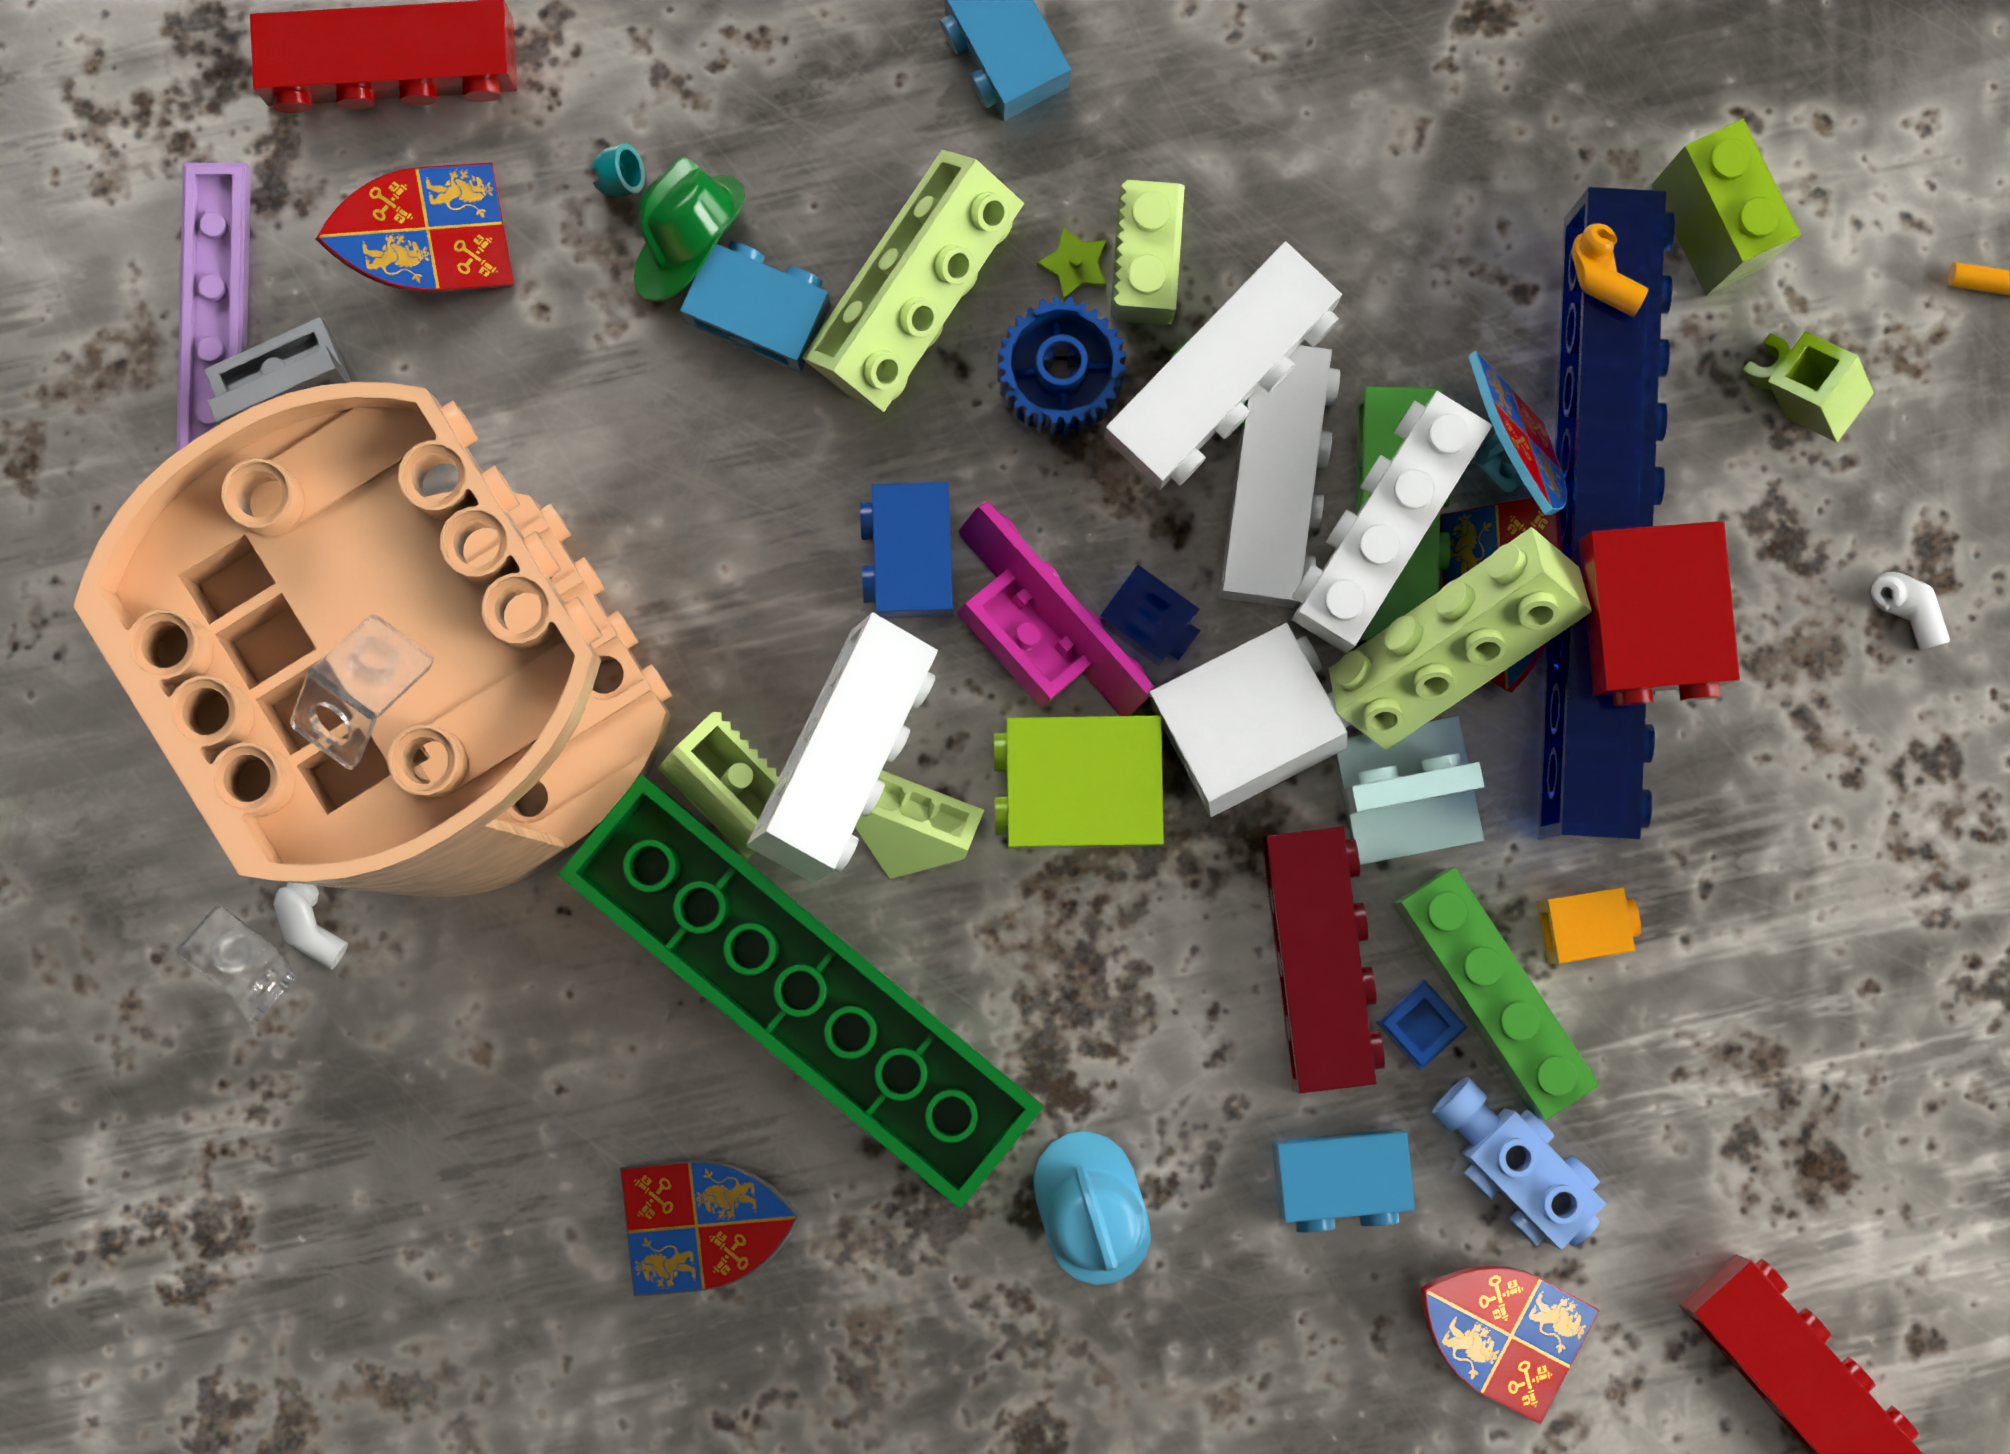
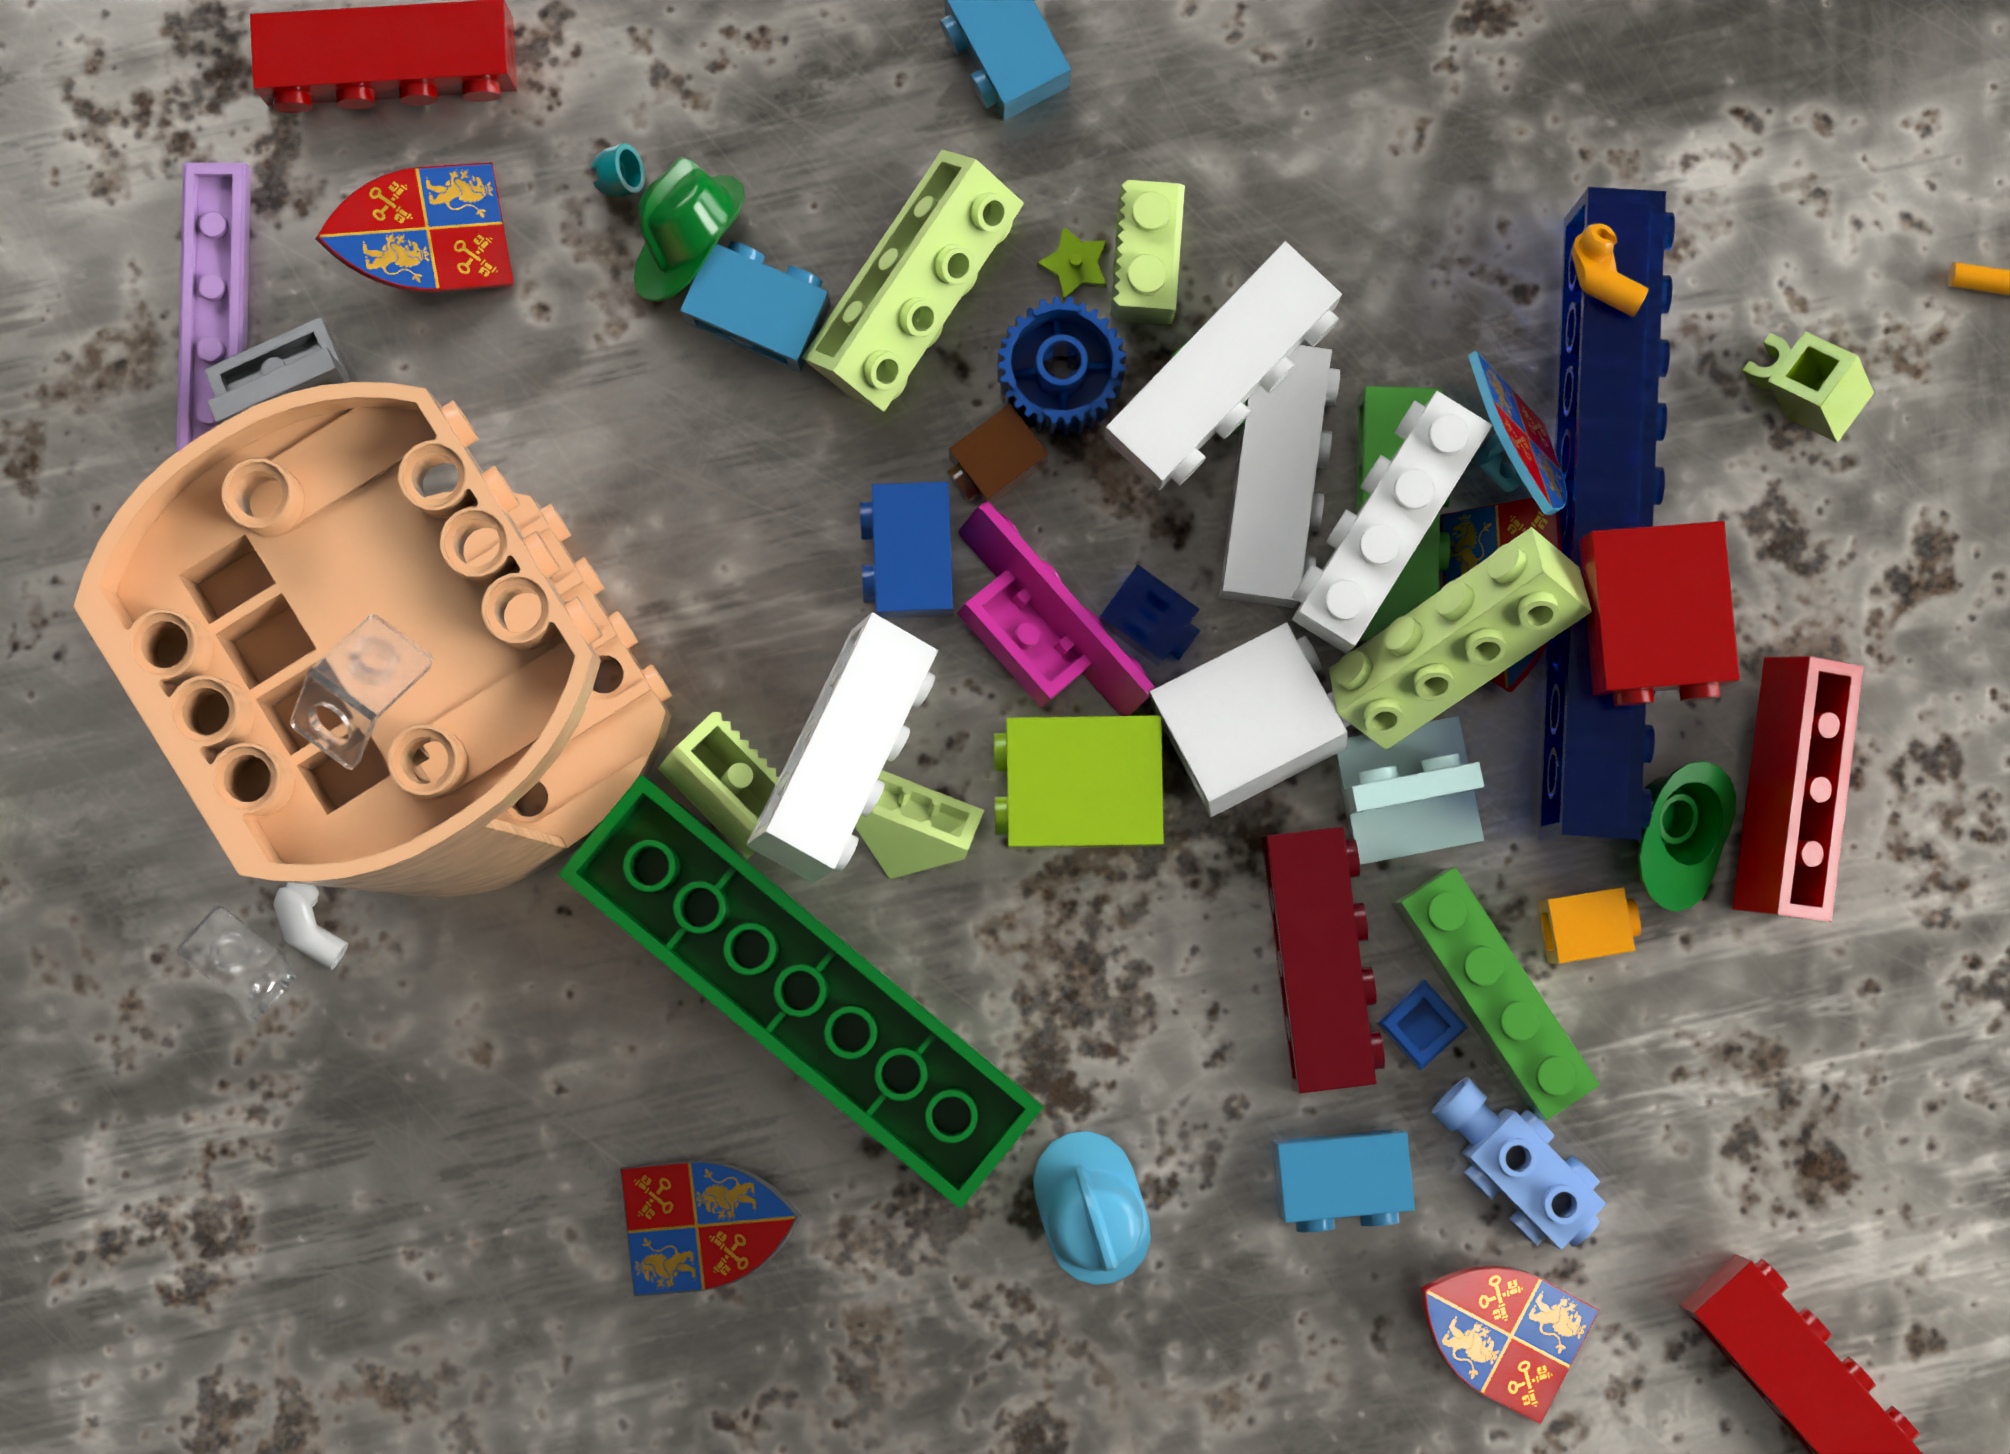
(996, 457): none -> reddish brown brick
(1686, 833): none -> green piece
(1726, 207): lime brick -> none
(1798, 787): none -> red brick
(1913, 602): white arm -> none

